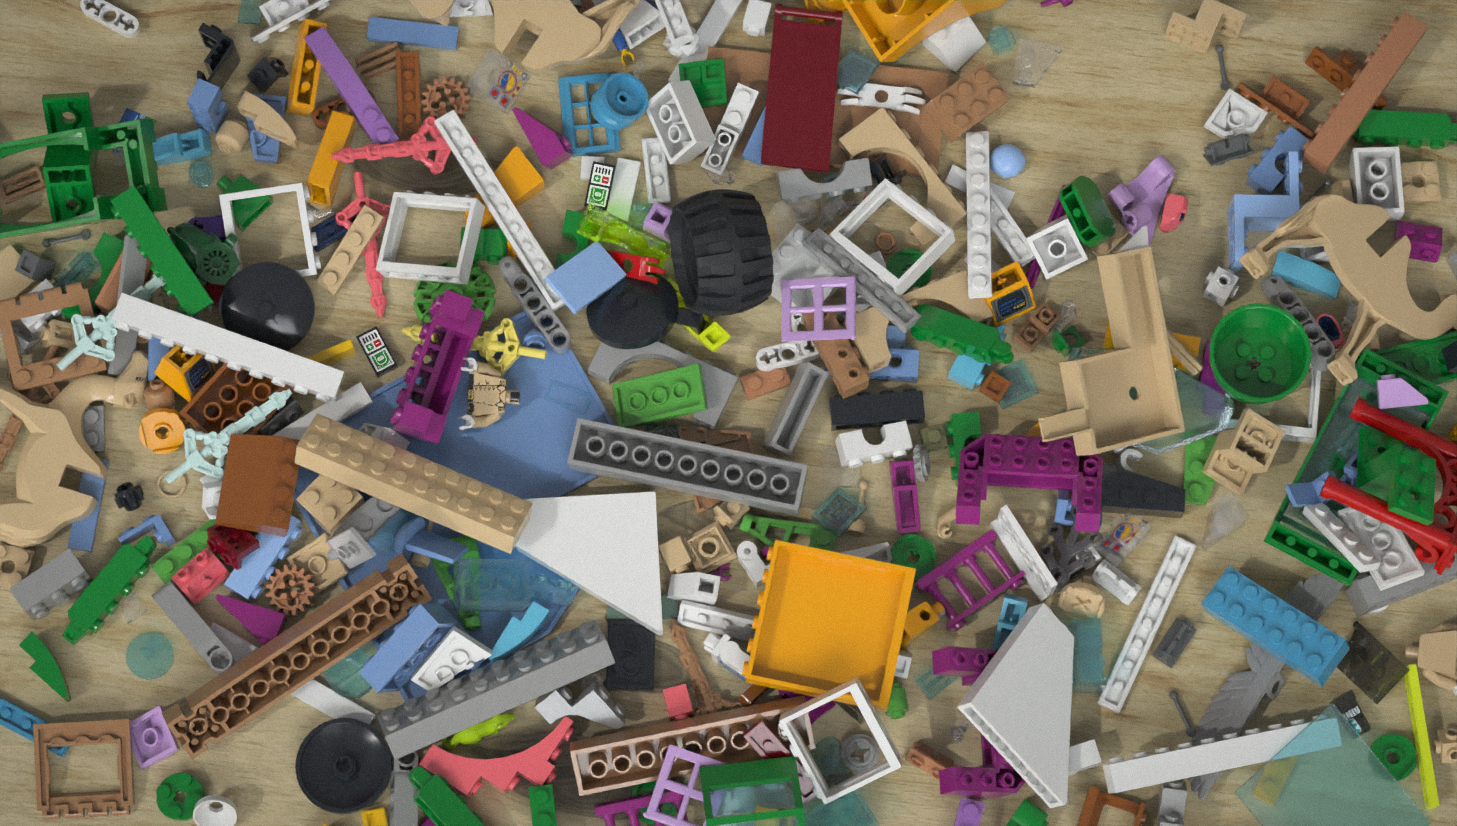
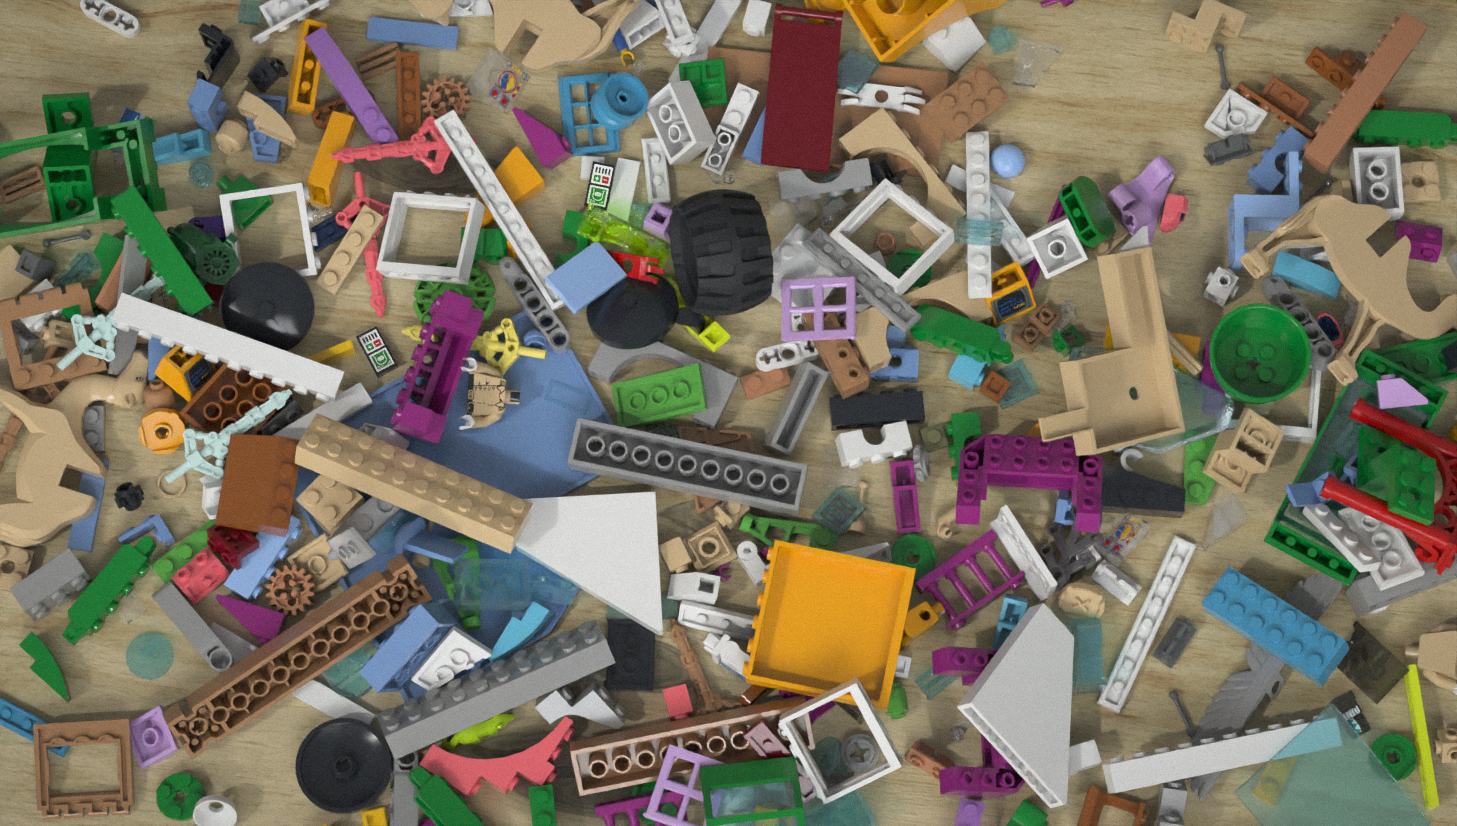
(979, 228): none -> clear light blue tile

